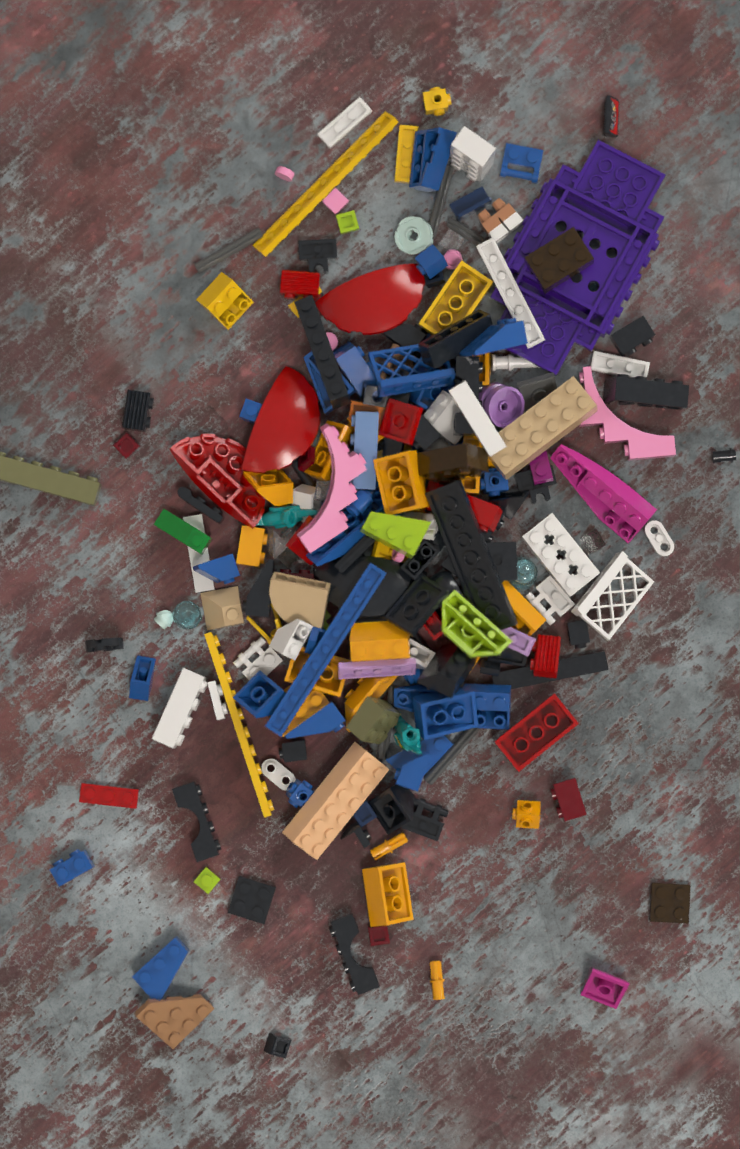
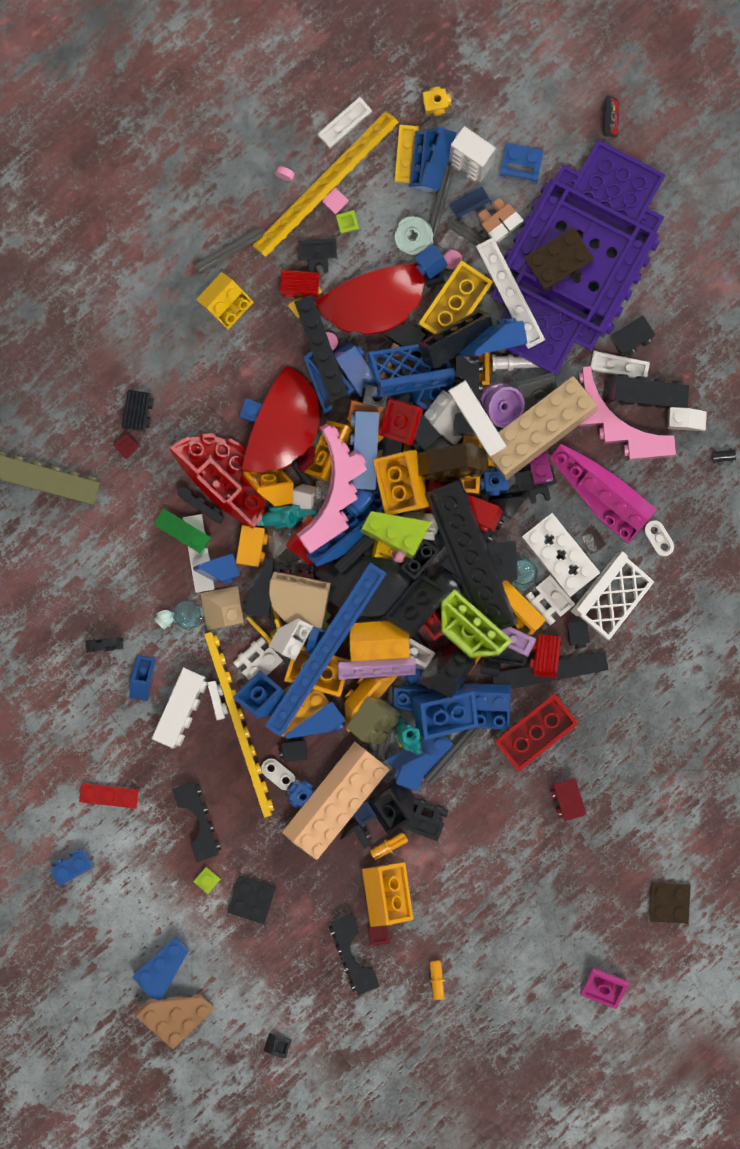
(527, 814): light orange brick -> none
(686, 419): none -> white slope

